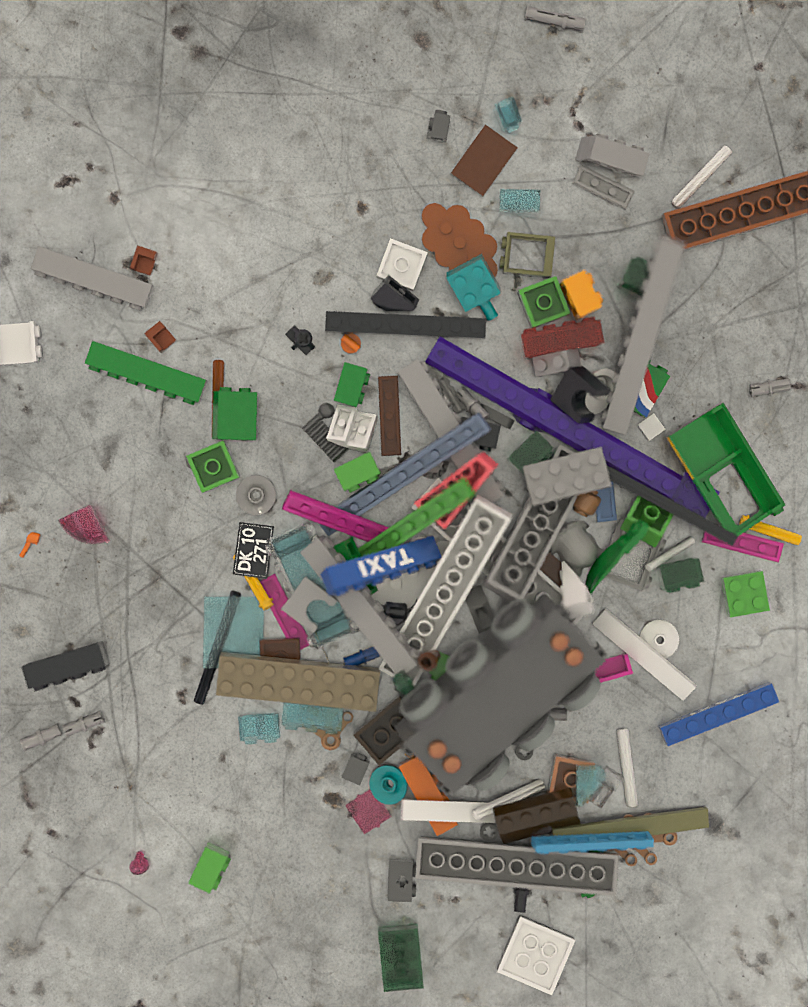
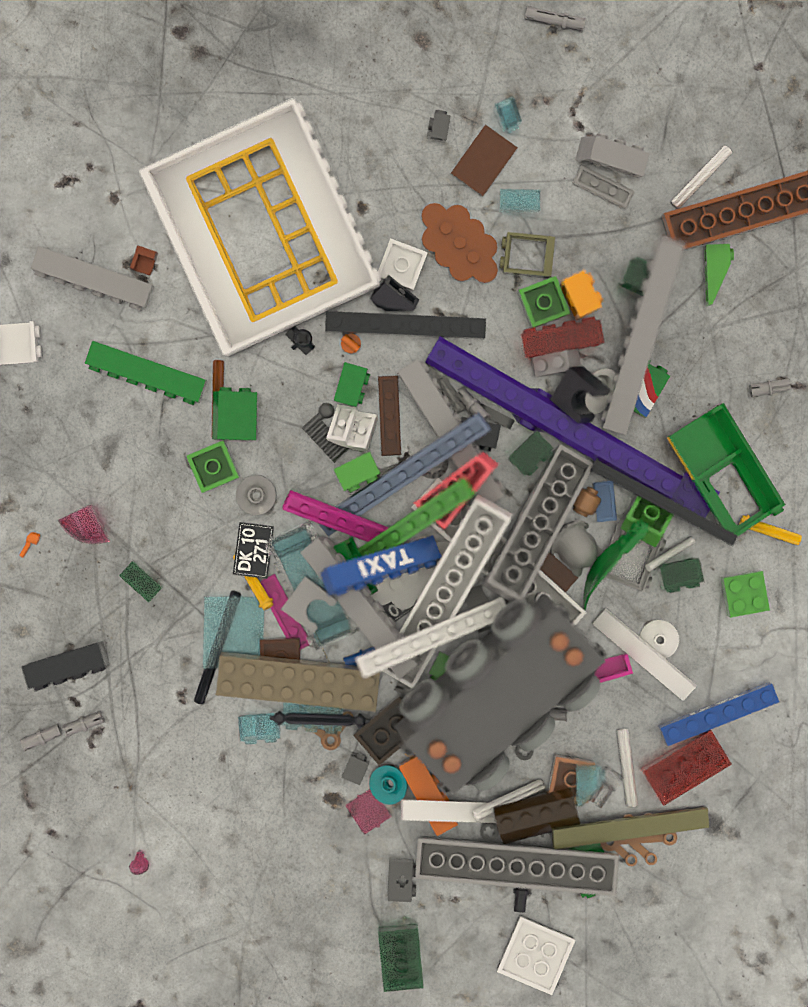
(140, 581): none -> clear green plate
(160, 336): copper panel -> none
(204, 253): none -> white panel
(210, 865): bright green brick -> none
(319, 719): none -> black wheel
(396, 611): black piece -> none
(403, 682): clear green piece -> none
(428, 660): reddish brown cone -> none
(429, 638): none -> white plate
(475, 285): teal brick -> none
(567, 476): light grey plate -> none
(575, 594): white slope -> none
(587, 842): dark azure plate -> none
(651, 427): white tile -> none
(686, 767): none -> clear red brick
(717, 262): none -> bright green slope
(749, 545): dark pink tile -> none

